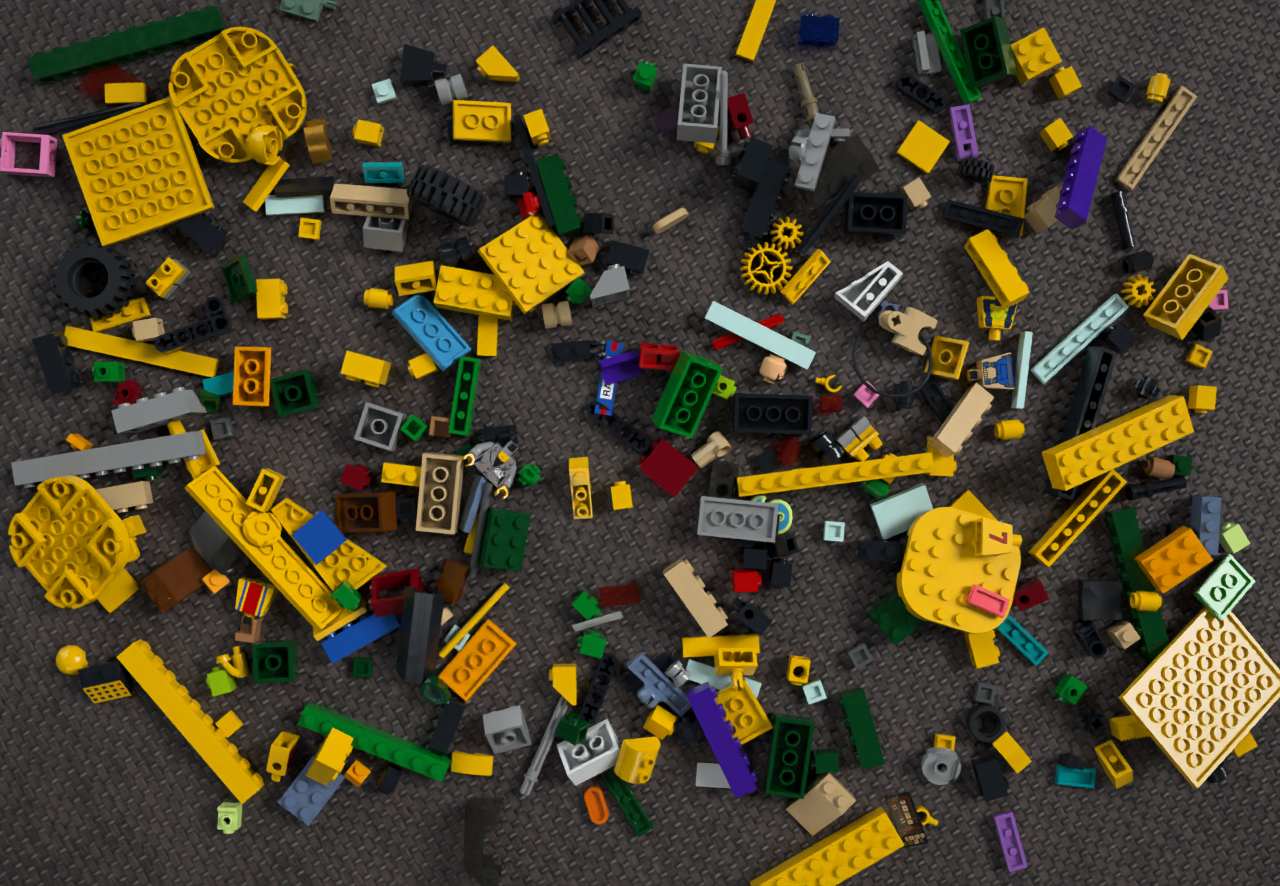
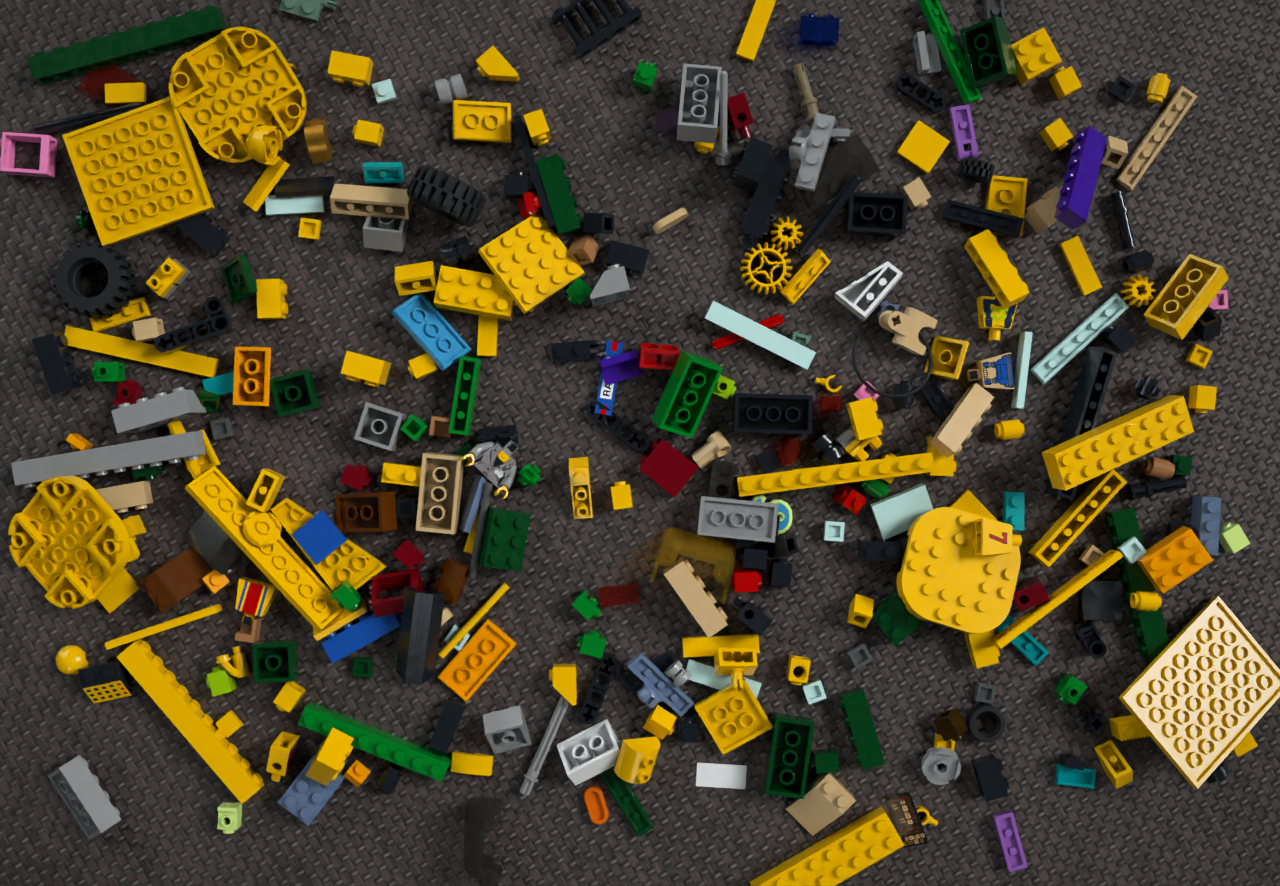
(85, 797): none -> light grey slope
(163, 626): none -> yellow tile
(289, 696): none -> yellow brick
(350, 68): none -> yellow brick
(378, 298): yellow brick -> none
(409, 554): none -> dark red brick
(420, 67): black torso -> none
(436, 691): dark green rock -> none
(557, 314): tan wheel -> none
(572, 729): dark green brick -> none
(597, 621): white sticker -> none
(699, 547): none -> clear yellow windscreen
(721, 739): dark purple brick -> none
(773, 368): light nougat head -> none
(849, 498): none -> red bracket
(860, 610): none -> yellow brick
(864, 418): none -> yellow brick
(950, 725): none -> dark brown brick
(987, 601): coral tile -> none
(1012, 752): yellow slope -> none
(1014, 509): none -> teal plate
(1056, 598): none -> yellow tile
(1080, 265): none -> yellow tile
(1090, 555): none -> tan plate
(1114, 152): none -> tan brick
(1123, 634): tan brick -> none
(1132, 550): none -> light aqua plate
(1223, 587): tile -> none

